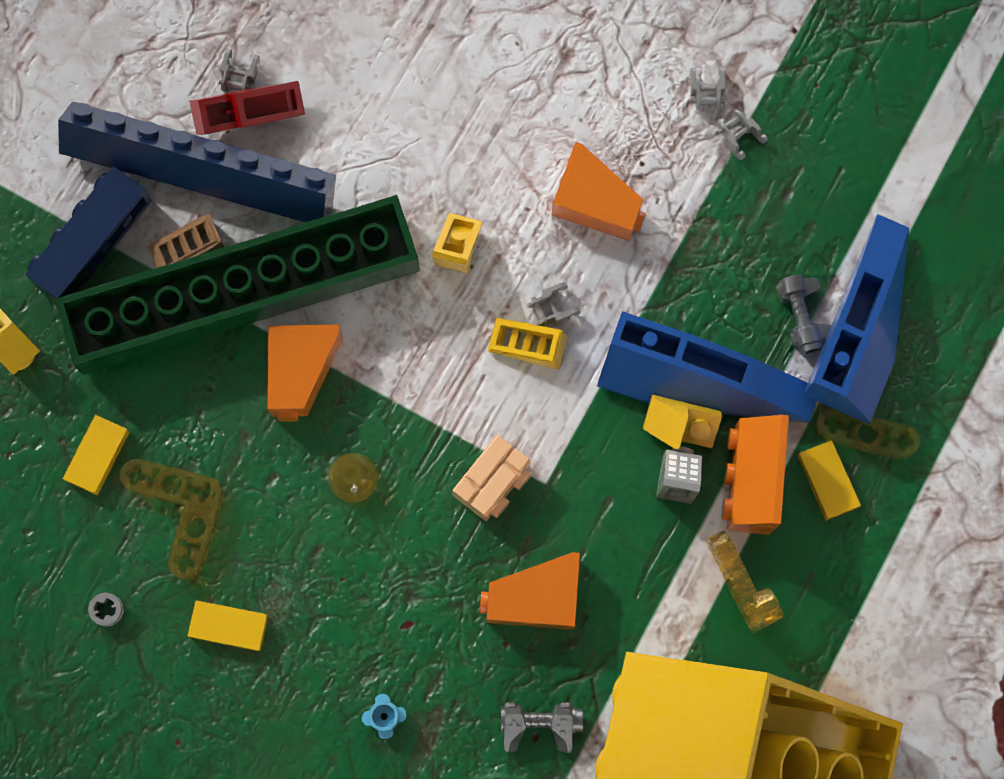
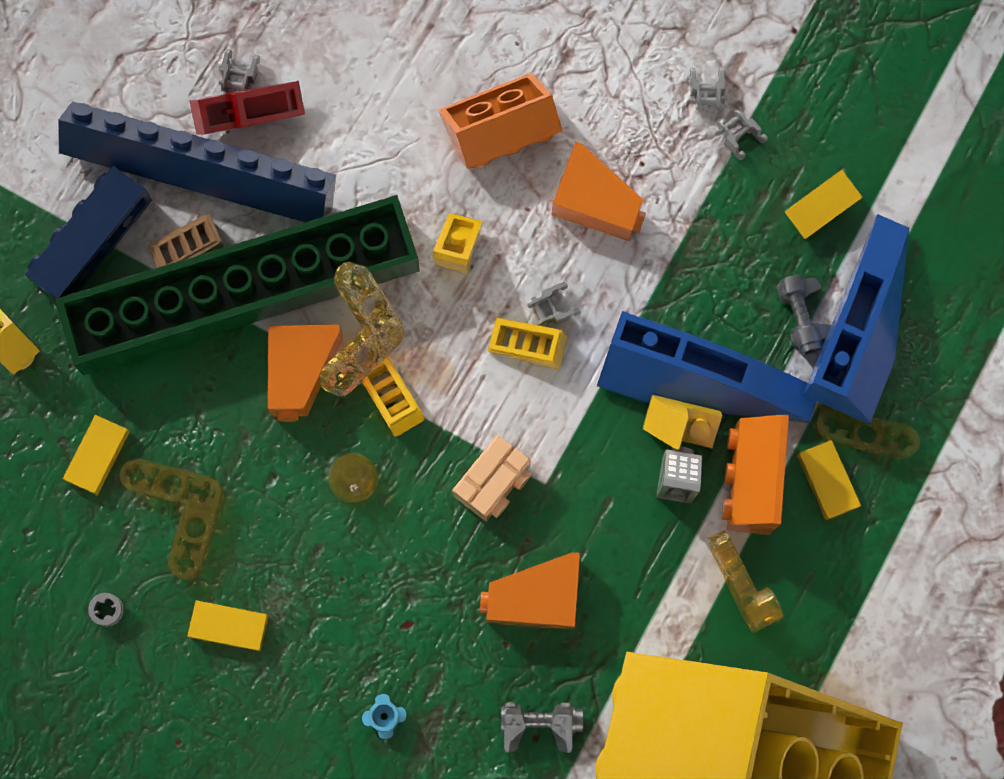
(371, 336): none -> clear yellow beam
(403, 414): none -> yellow slope
(501, 120): none -> orange slope
(823, 204): none -> yellow slope

